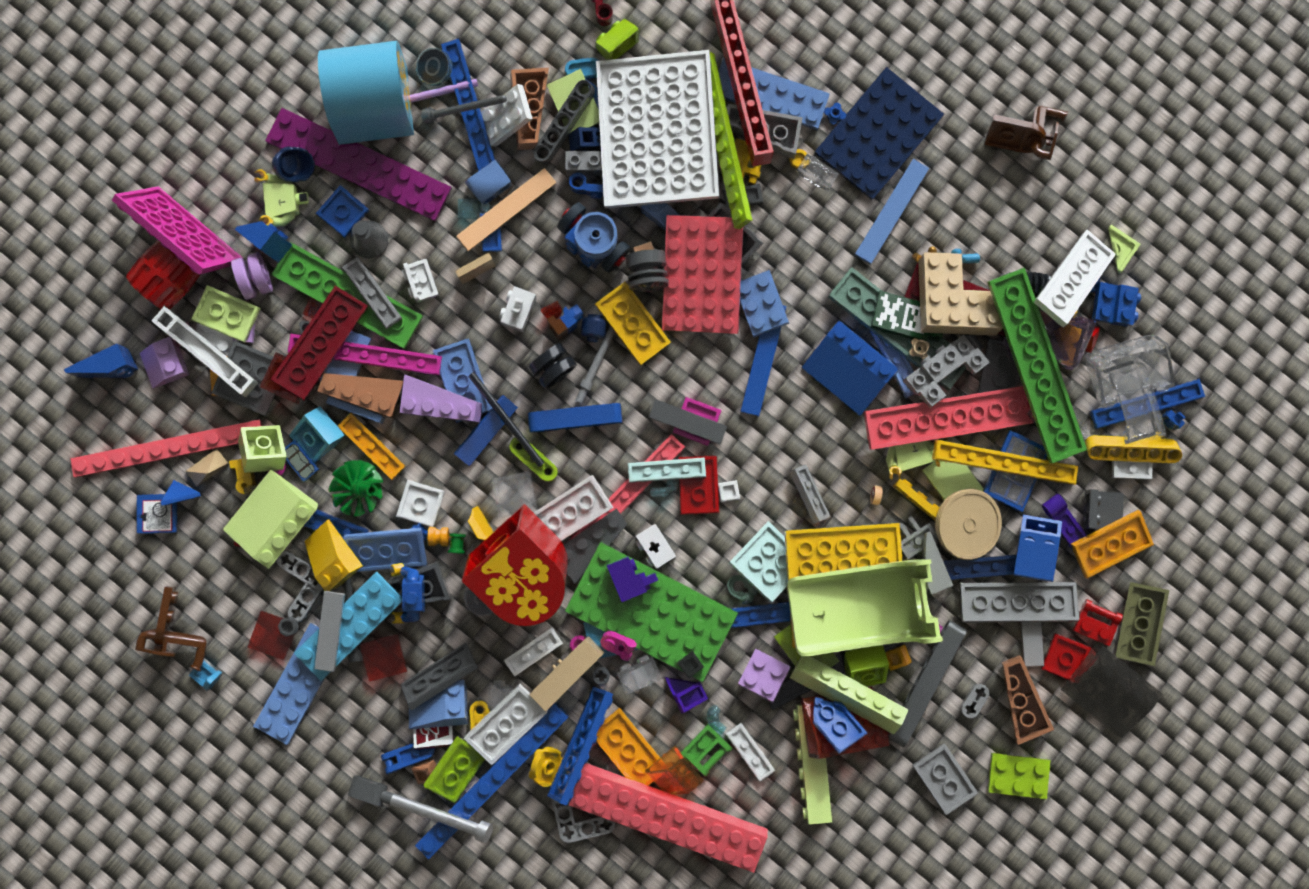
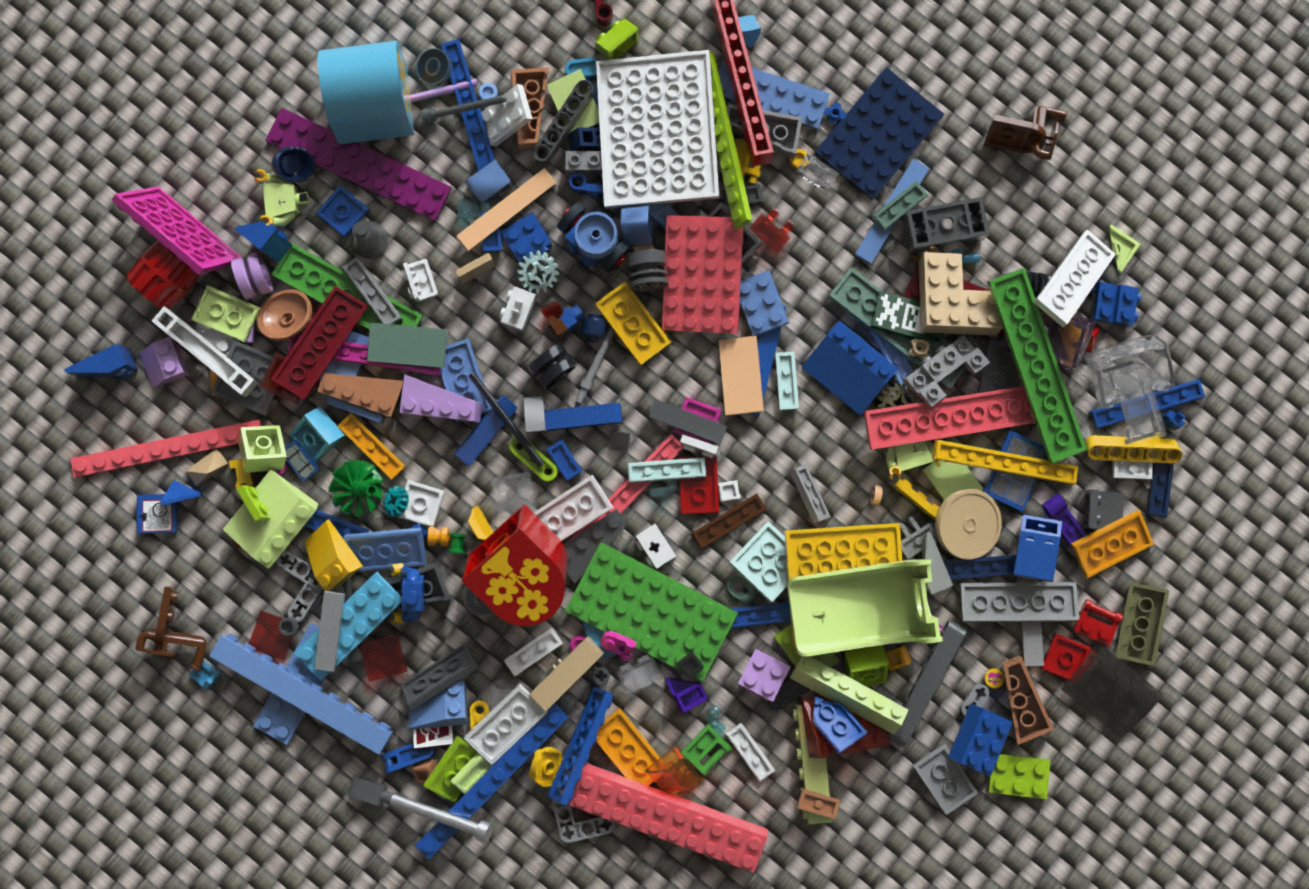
(255, 506): none -> lime plate
(284, 314): none -> nougat dish
(301, 693): none -> medium blue brick
(400, 504): none -> teal gear
(407, 345): none -> sand green tile
(471, 773): none -> yellowish green tile
(488, 91): none -> light blue tile
(526, 237): none -> blue plate
(530, 274): none -> light aqua gear
(534, 414): none -> light grey brick
(564, 460): none -> blue plate
(619, 441): none -> clear smoke plate
(626, 581): dark purple hinge -> none
(636, 225): none -> medium blue piece
(708, 450): none -> white plate
(729, 521): none -> reddish brown tile
(741, 376): none -> light nougat tile
(750, 29): none -> dark azure tile
(771, 234): none -> clear red plate
(786, 380): none -> light aqua plate
(818, 803): none -> nougat plate
(899, 205): none -> sand green tile
(901, 391): none -> olive gear
(925, 225): none -> dark grey plate
(980, 739): none -> blue brick
(994, 678): none -> yellow tile
(1160, 489): none -> dark blue tile

